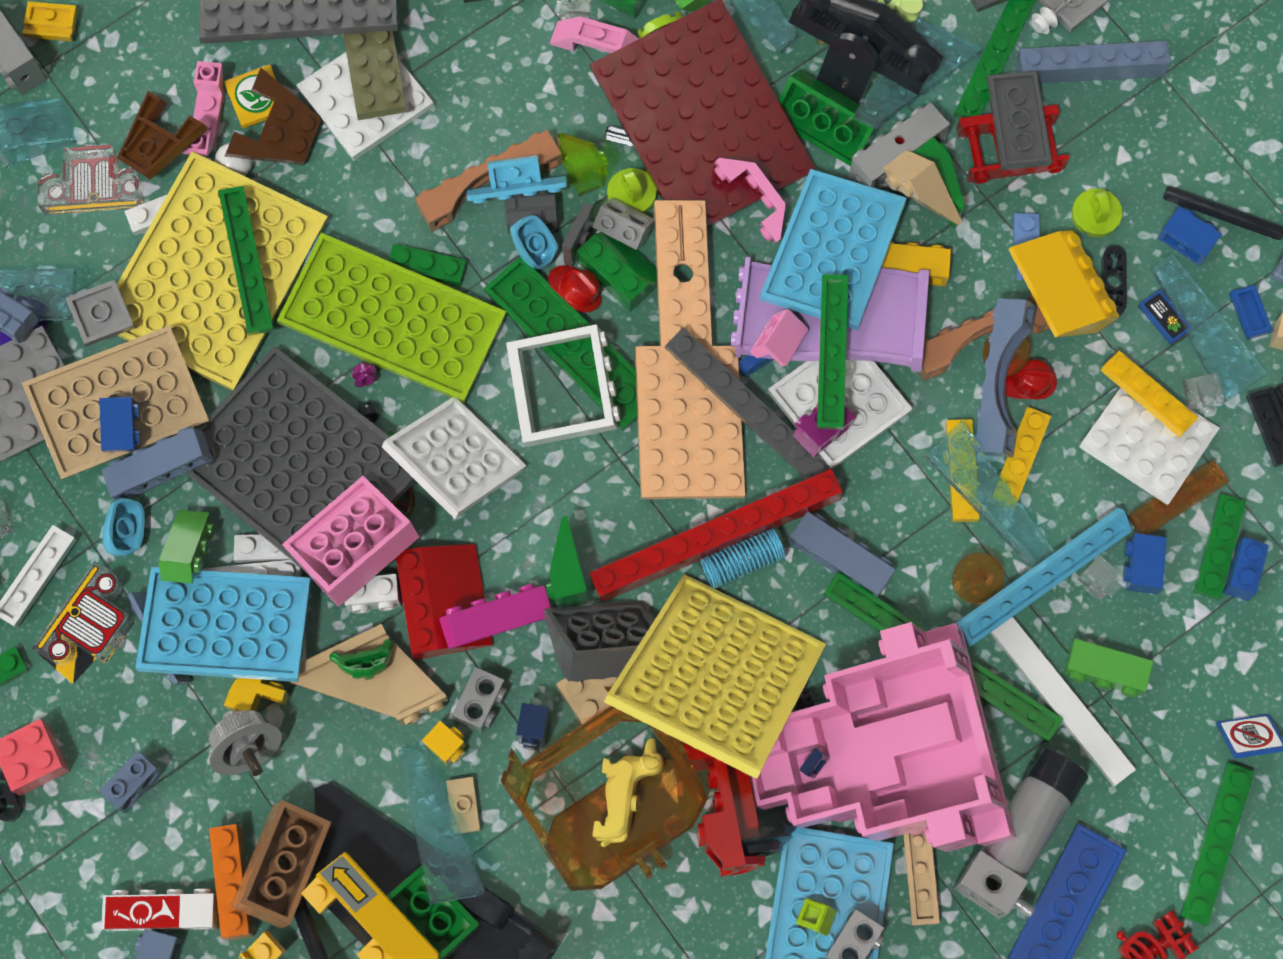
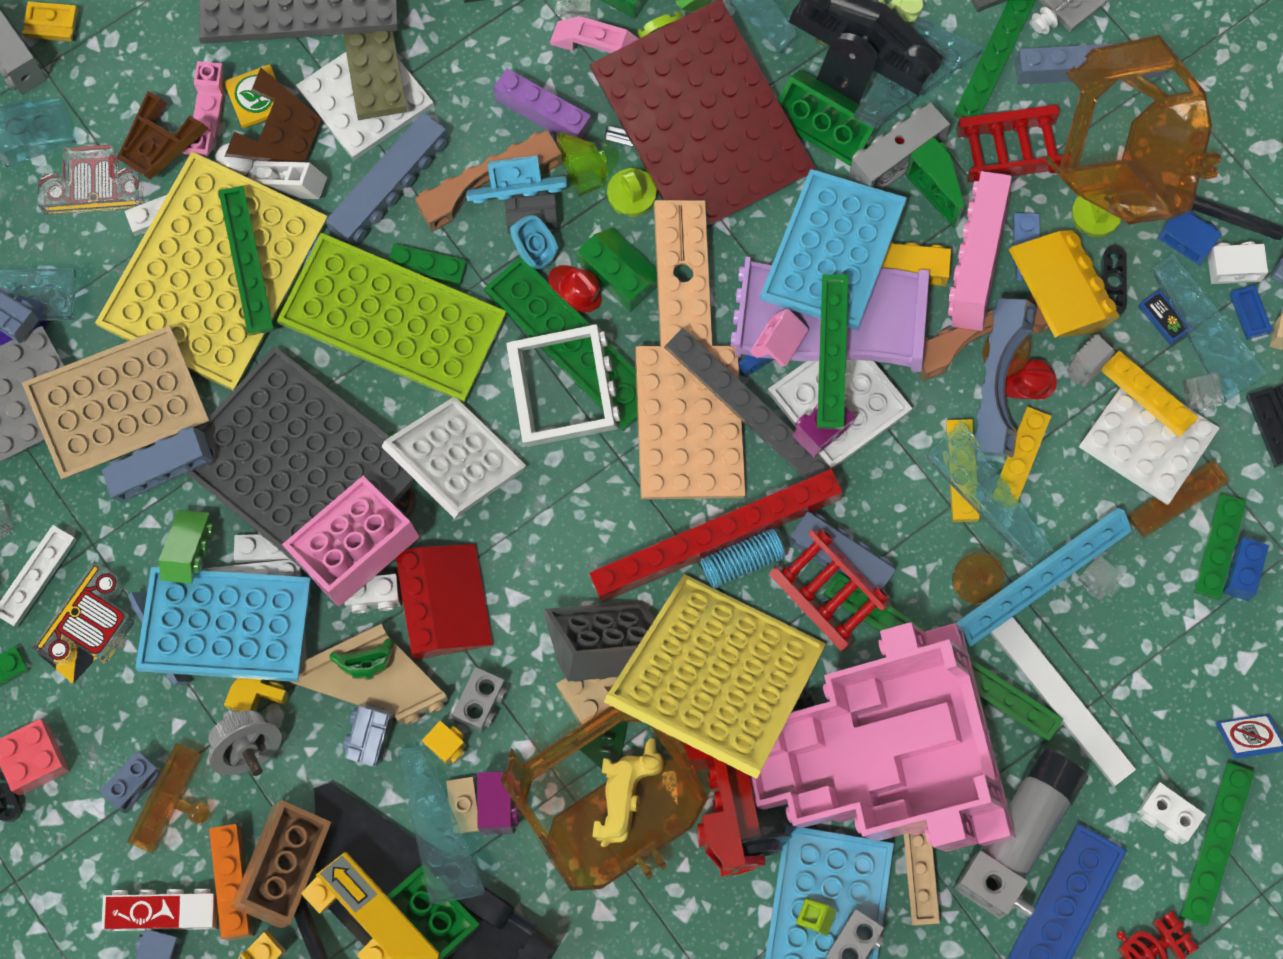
(99, 313): light grey plate -> none
(118, 424): blue brick -> none
(123, 527): medium azure piece -> none
(166, 798): none -> clear orange plate
(289, 178): none -> white slope
(364, 374): magenta plate -> none
(368, 734): none -> brick
(369, 411): black hinge -> none
(387, 180): none -> sand blue brick
(494, 617): dark pink brick -> none
(494, 806): none -> magenta brick
(533, 726): dark blue brick -> none
(541, 106): none -> medium lavender brick
(565, 574): green slope -> none
(578, 234): dark grey plate -> none
(607, 745): none -> dark green piece
(623, 223): light grey brick -> none
(731, 169): bright pink slope -> none
(805, 595): none -> red fence
(814, 763): dark blue tile -> none
(922, 183): tan slope -> none
(979, 251): none -> bright pink brick
(1019, 120): dark grey tile -> none
(1089, 361): none -> light grey brick
(1107, 668): bright green brick -> none
(1145, 563): blue brick -> none
(1163, 144): none -> clear orange windscreen
(1170, 814): none -> white brick
(1237, 263): none -> white brick

